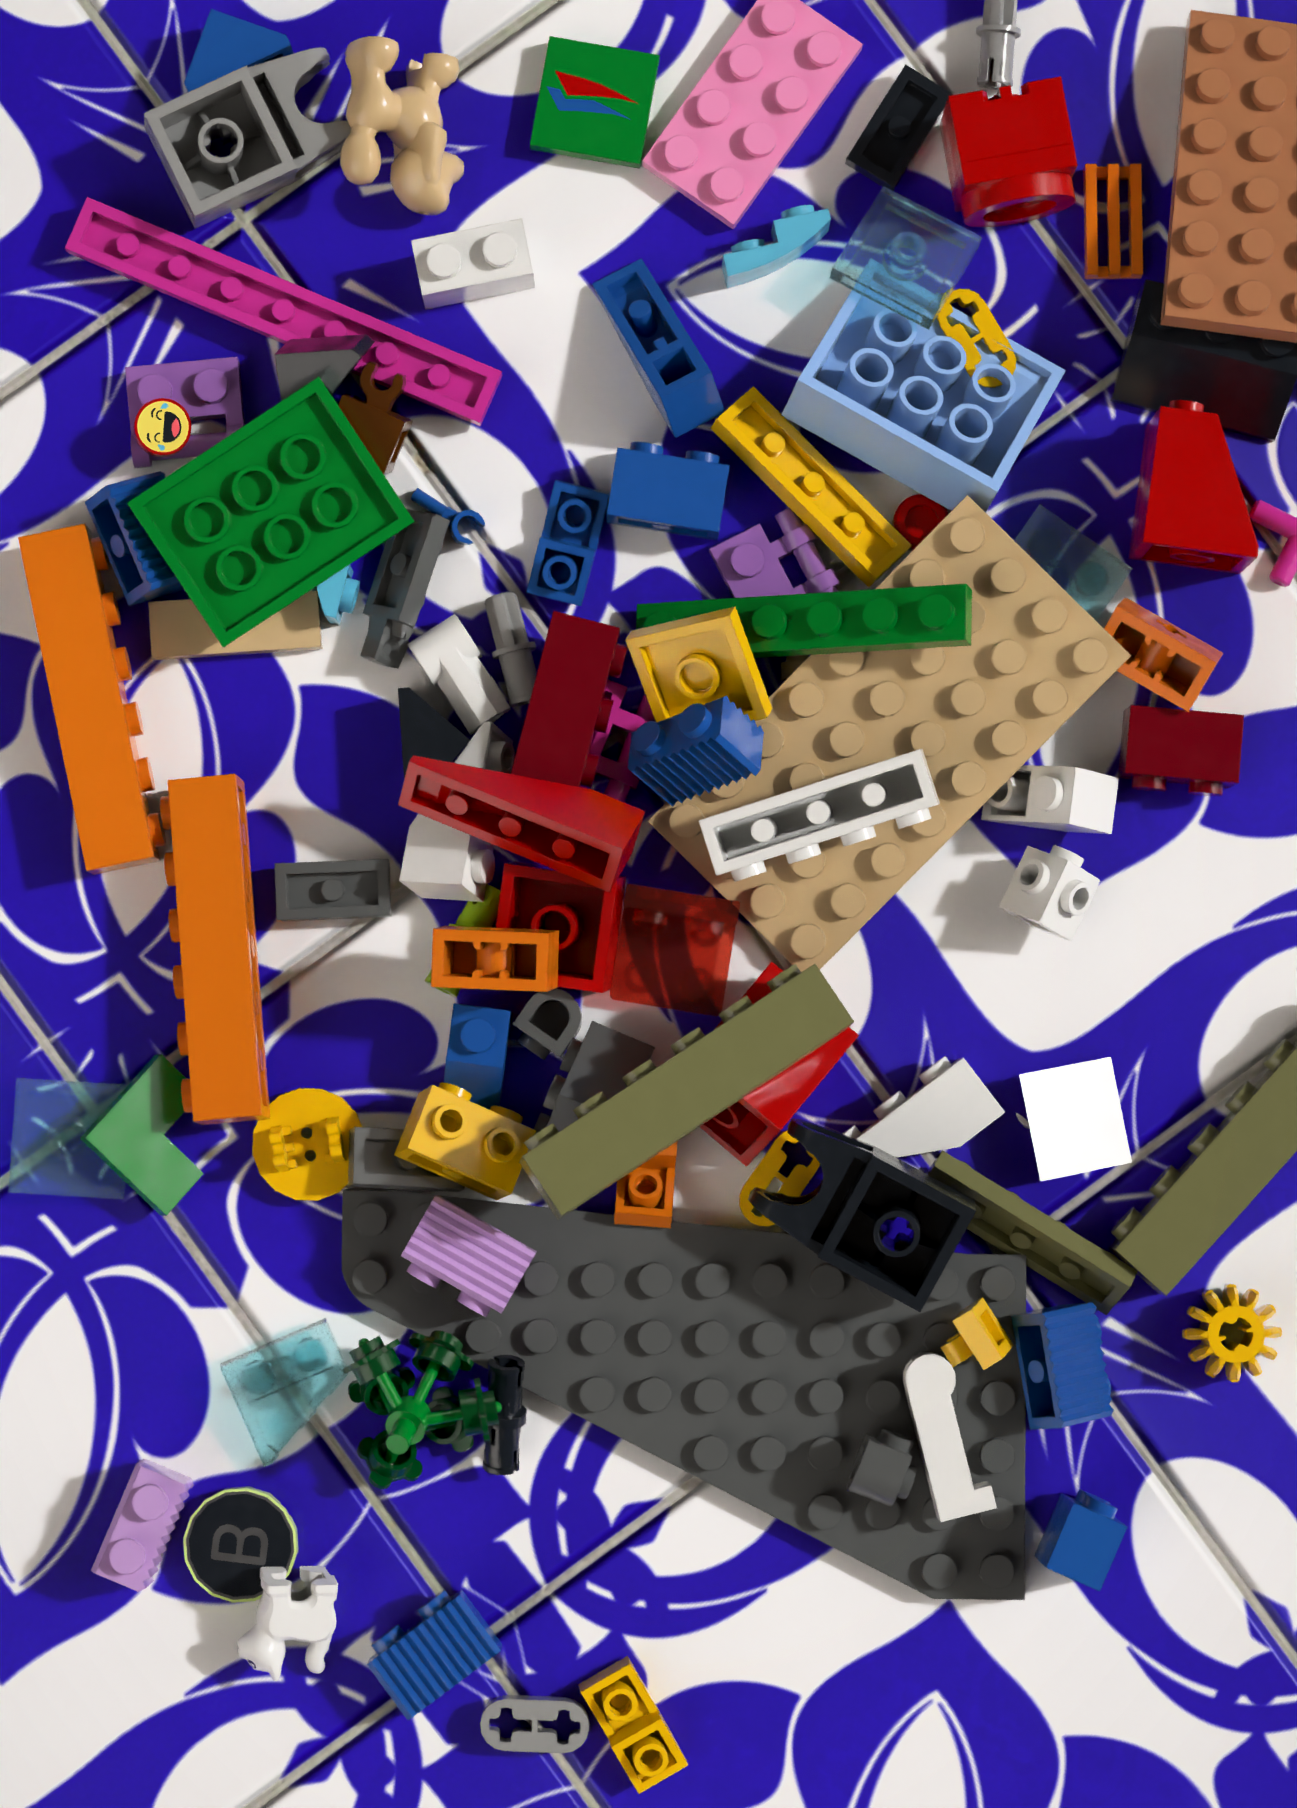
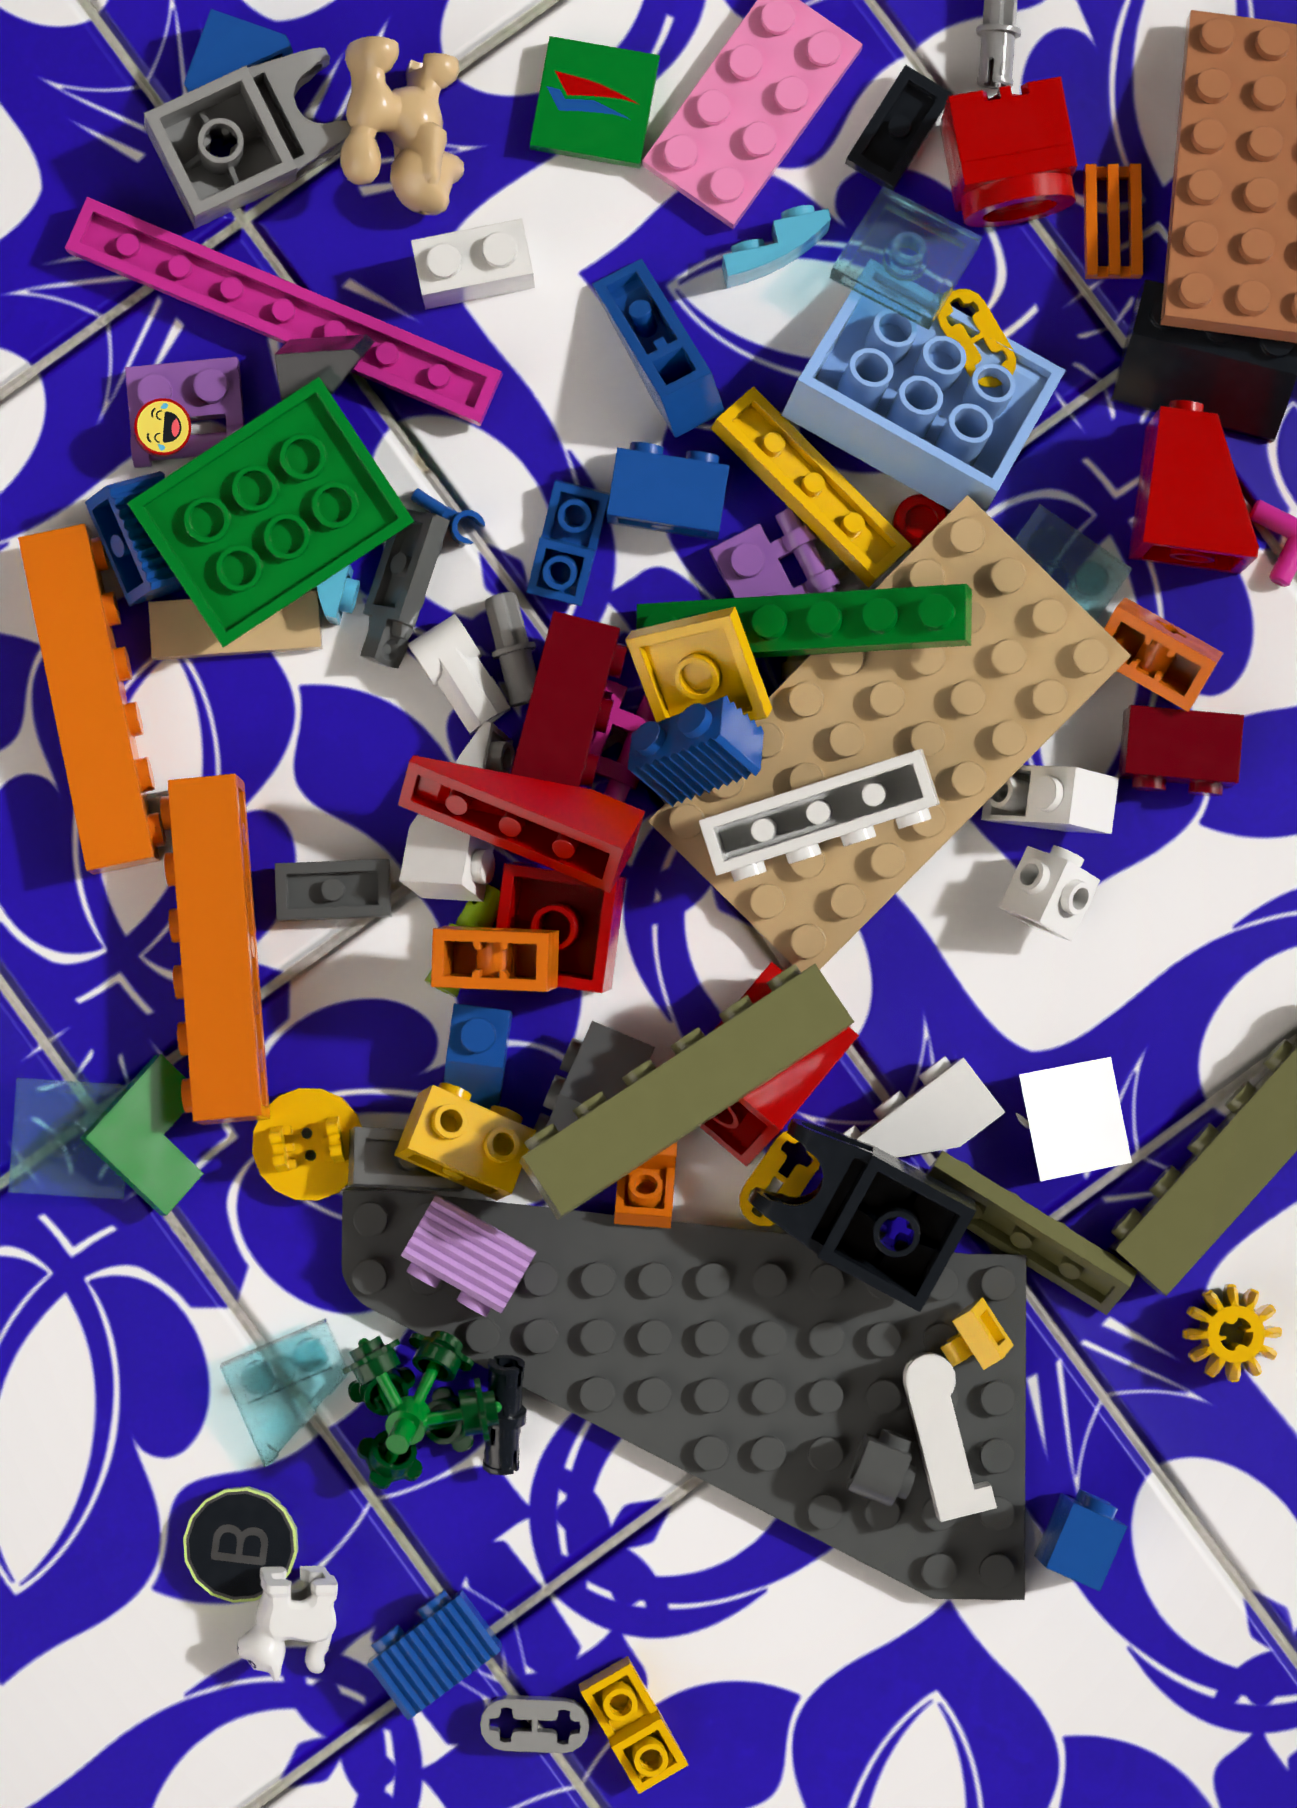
(142, 1525): lavender brick -> none
(374, 422): reddish brown brick -> none
(426, 731): black slope -> none
(549, 1023): dark grey plate -> none
(674, 950): clear red bracket -> none
(1062, 1365): blue brick -> none

